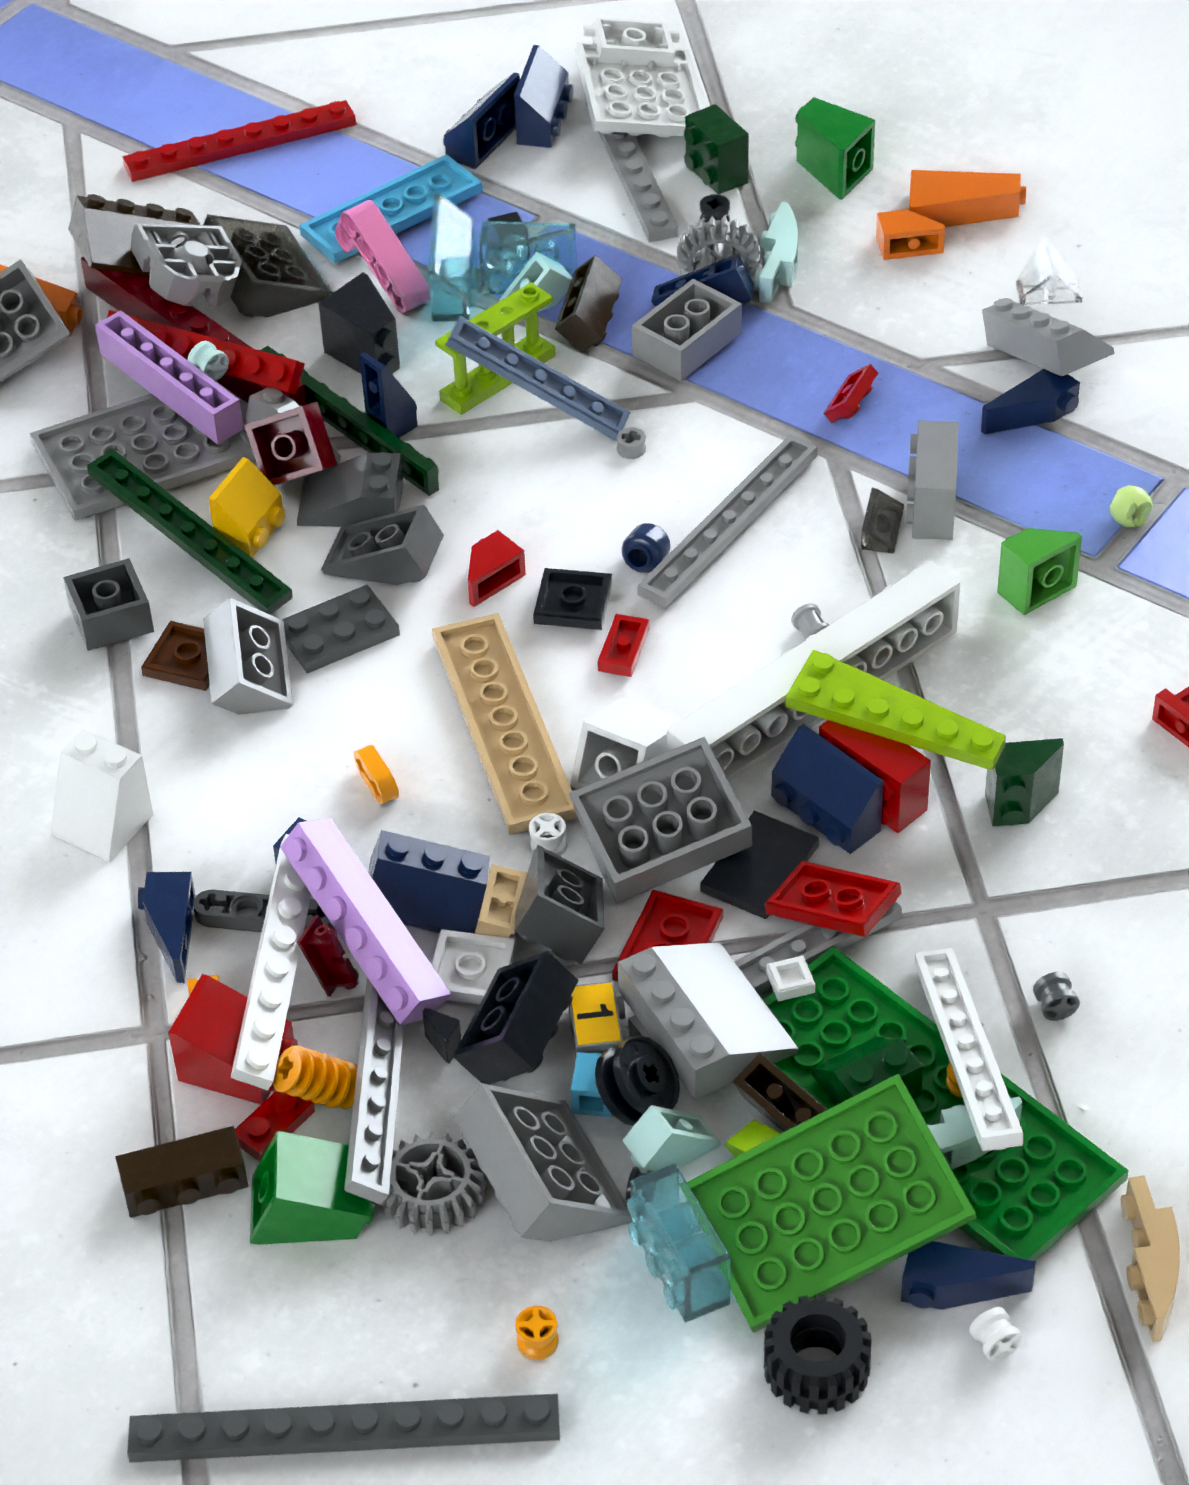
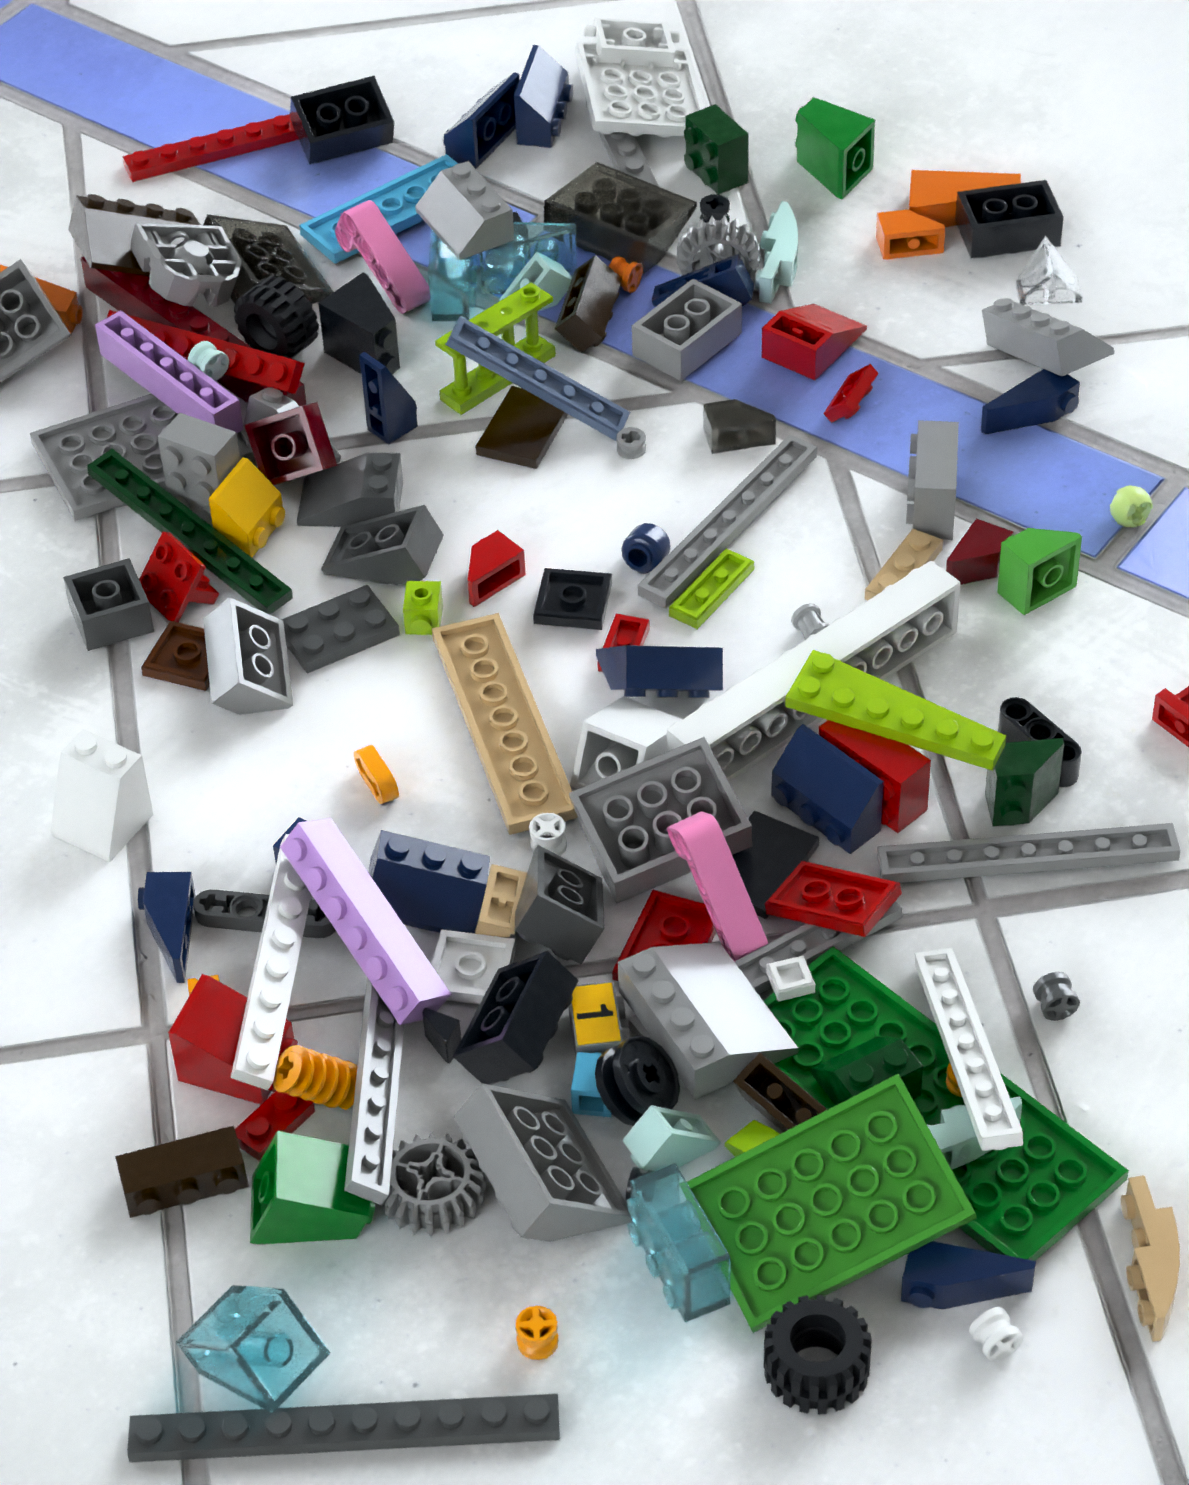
(175, 578): none -> red bracket
(196, 460): none -> light grey brick
(254, 1345): none -> clear light blue slope
(276, 318): none -> black tyre
(326, 958): dark red hinge -> none
(341, 119): none -> black brick
(367, 433): dark green plate -> none
(422, 607): none -> lime brick
(466, 211): none -> light grey slope
(521, 429): none -> dark brown tile
(620, 215): none -> clear smoke slope
(629, 272): none -> orange wheel
(662, 670): none -> dark blue slope
(711, 588): none -> lime tile
(719, 883): none -> bright pink beam
(737, 426): none -> clear smoke slope
(808, 338): none -> red slope
(881, 522): clear smoke slope -> none
(911, 554): none -> tan plate
(977, 553): none -> dark red slope
(1008, 218): none -> black brick
(1024, 722): none -> black beam
(1028, 853): none -> light grey plate

